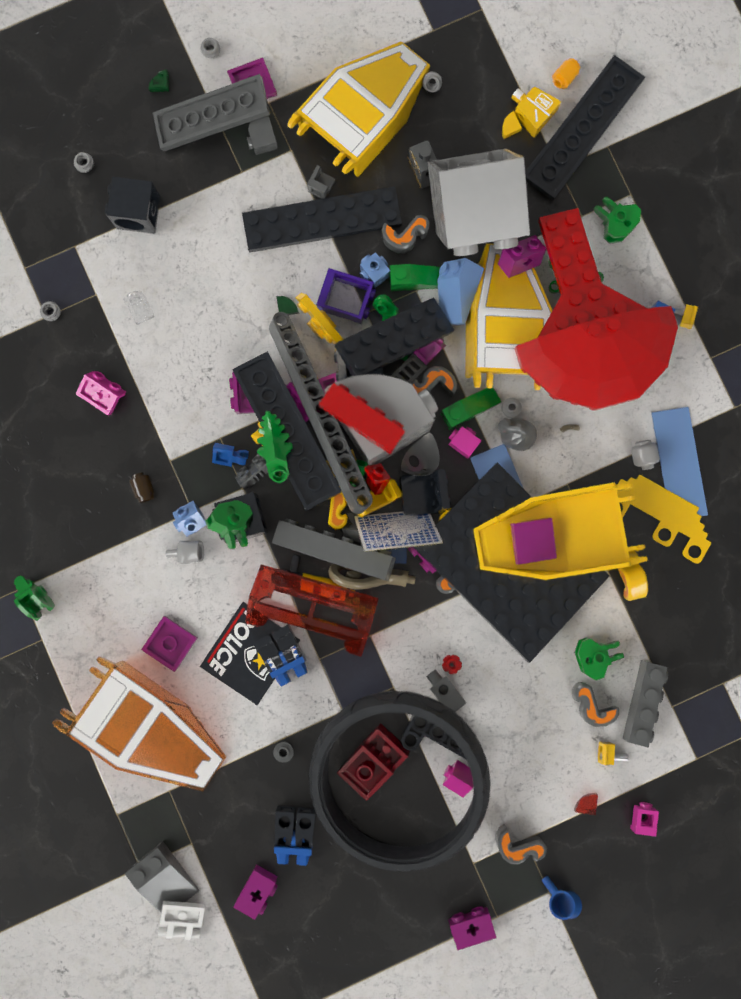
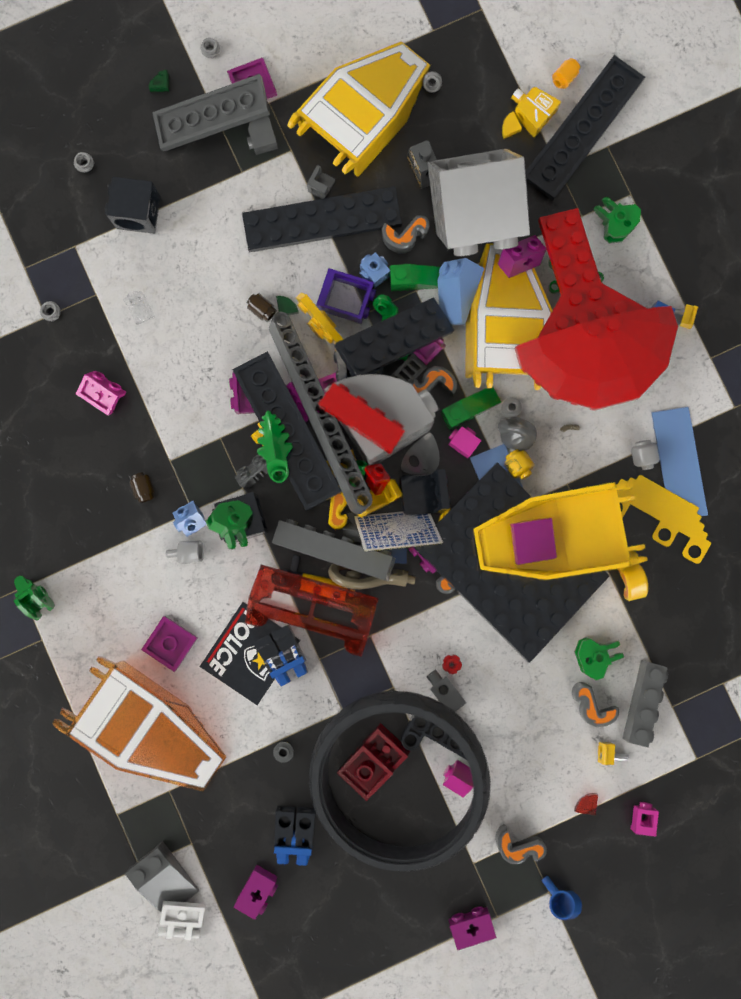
(227, 456): blue plate -> none
(261, 307): none -> dark brown brick
(519, 464): none -> yellow head

